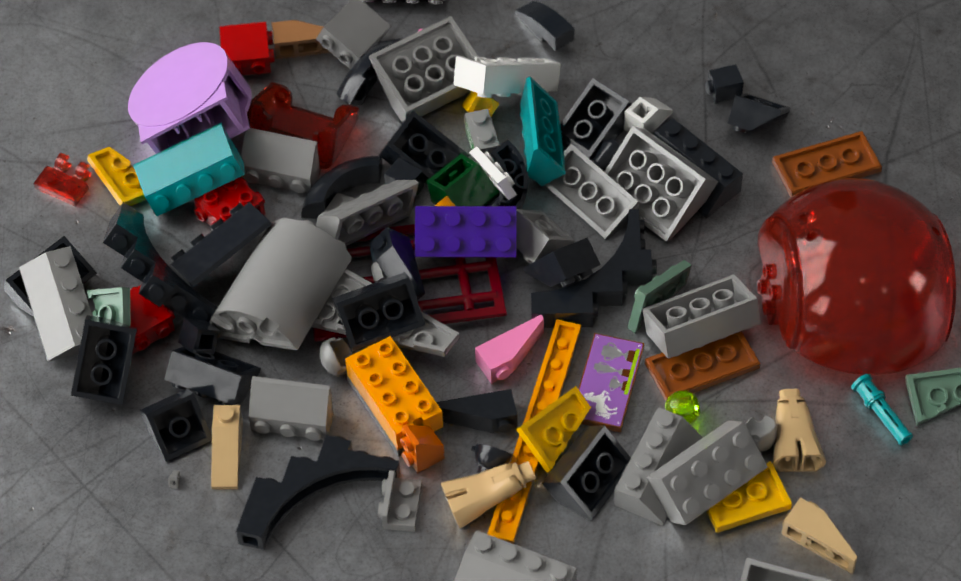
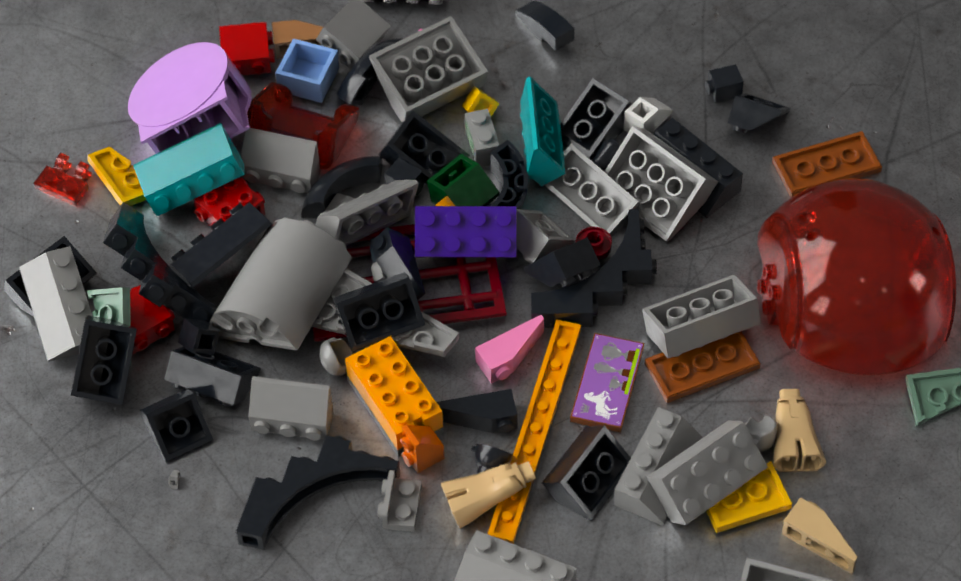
(226, 446): tan slope -> none
(308, 70): none -> light blue piece
(495, 172): white plate -> none
(505, 75): white wedge -> none
(553, 427): yellow wing -> none
(599, 239): none -> dark red plate
(658, 290): sand green wing -> none
(684, 404): clear neon green piece -> none
(875, 400): teal pin -> none

